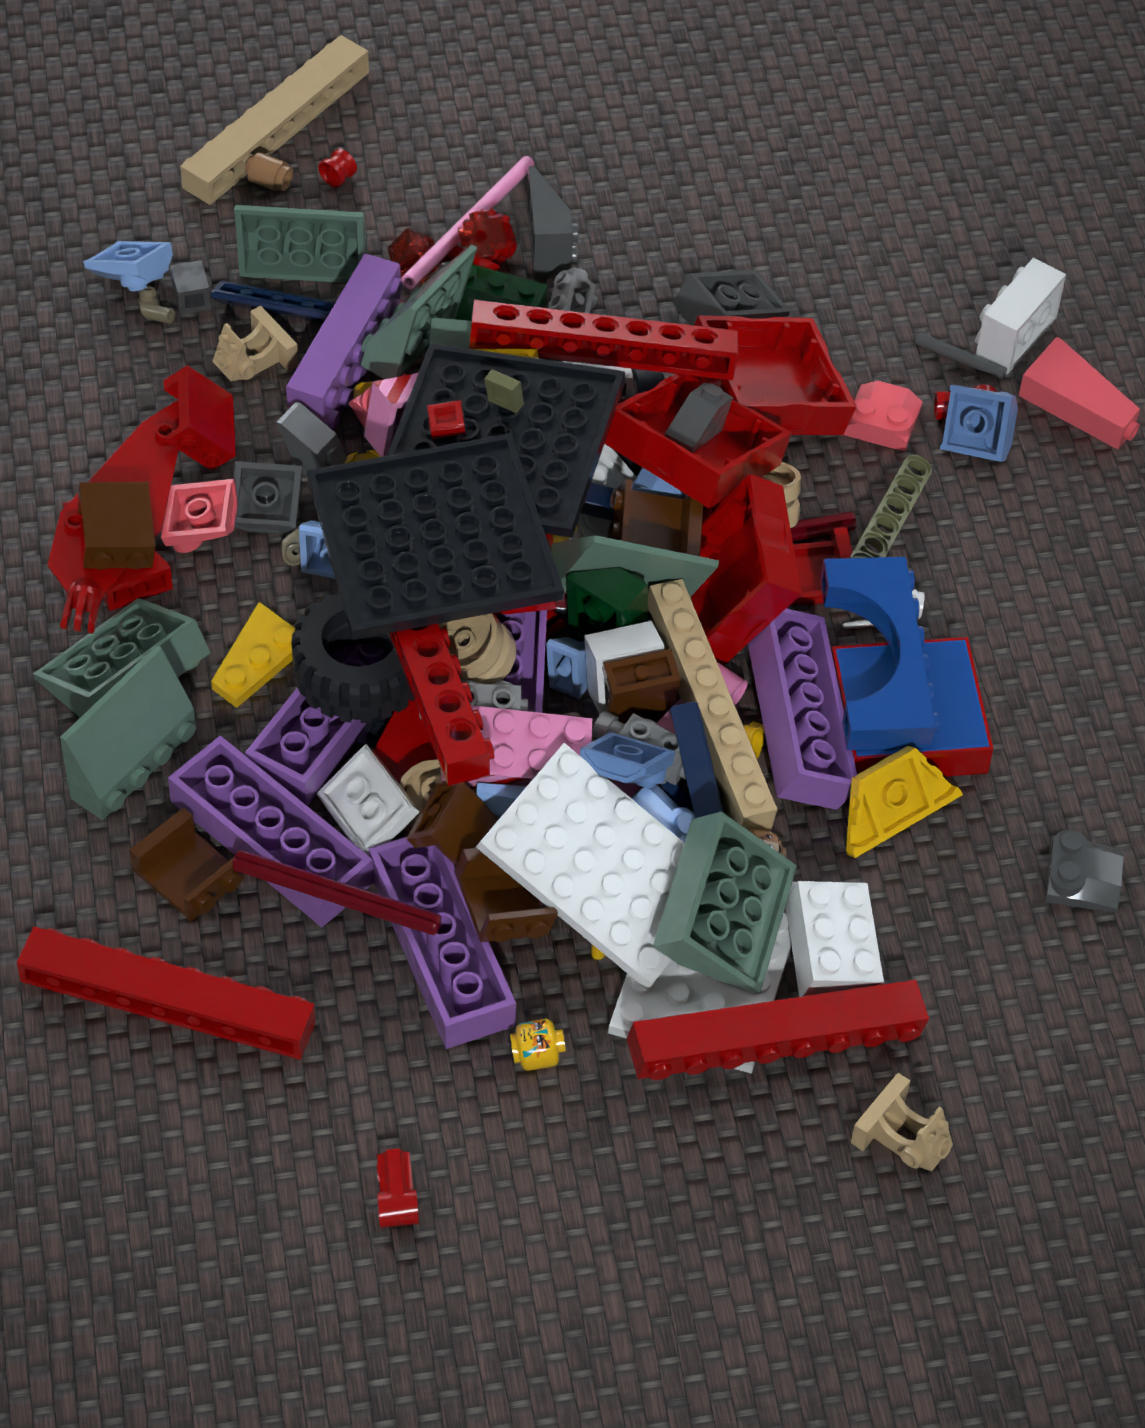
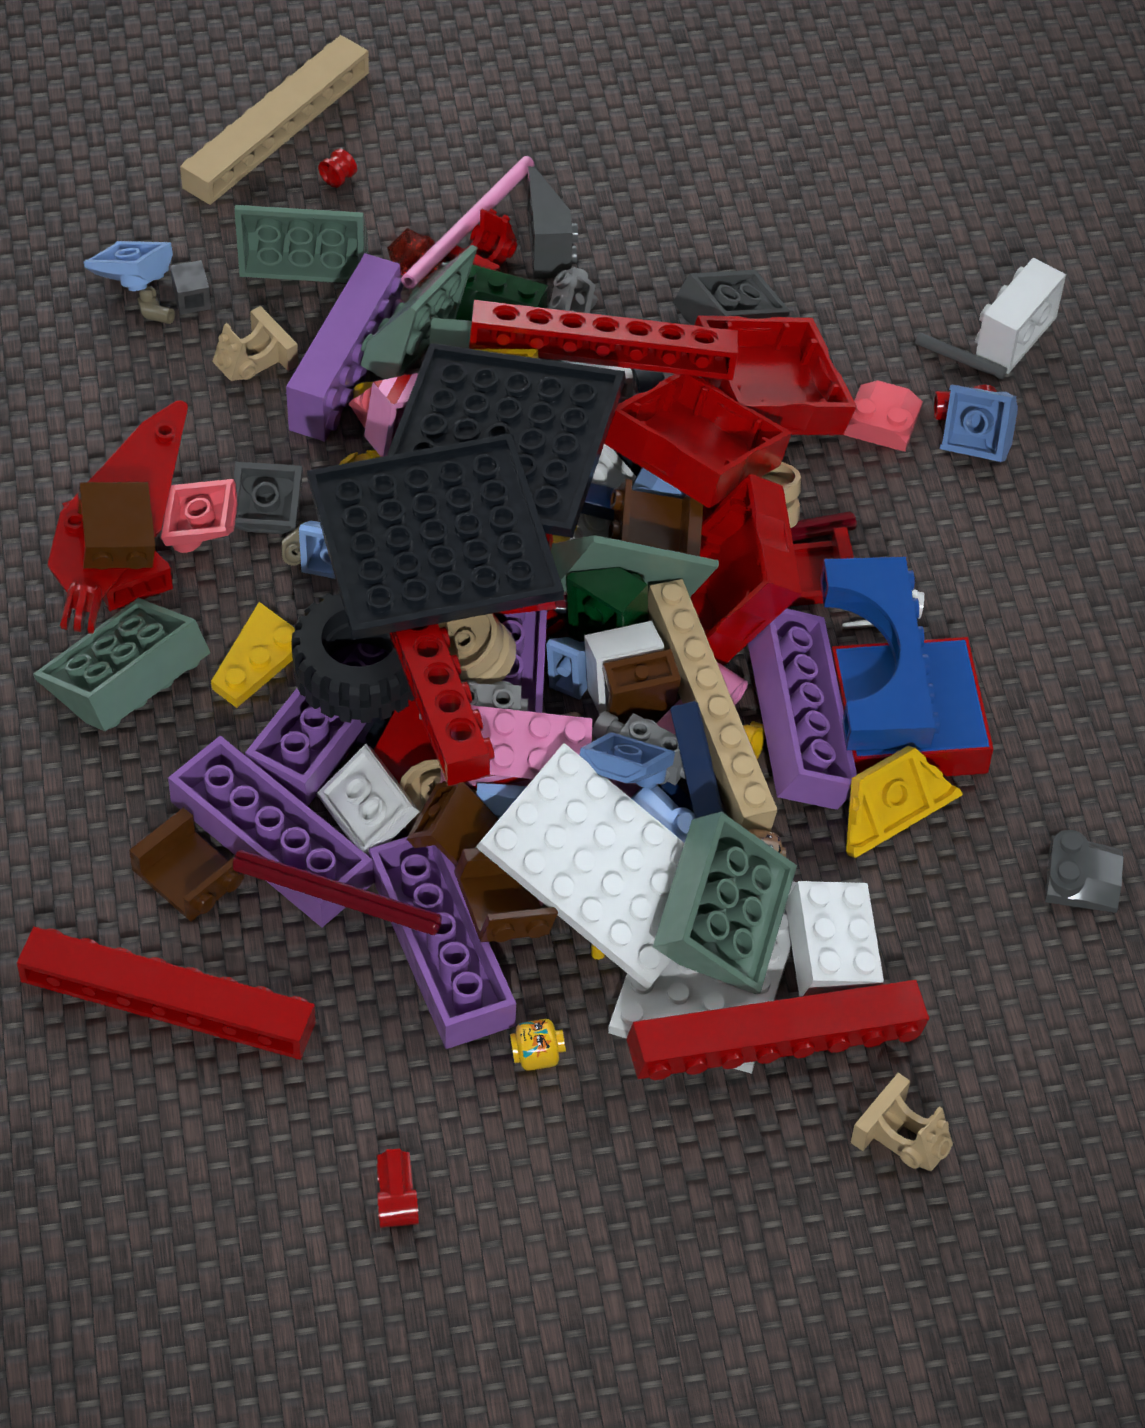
(127, 735): sand green slope -> none
(205, 418): red panel -> none
(269, 172): medium nougat brick -> none
(272, 301): dark blue slope -> none
(309, 439): dark grey slope -> none
(446, 419): red tile -> none
(493, 227): clear red brick -> none
(504, 391): olive tile -> none
(700, 417): dark grey slope -> none
(897, 498): olive beam -> none
(1079, 395): coral slope -> none

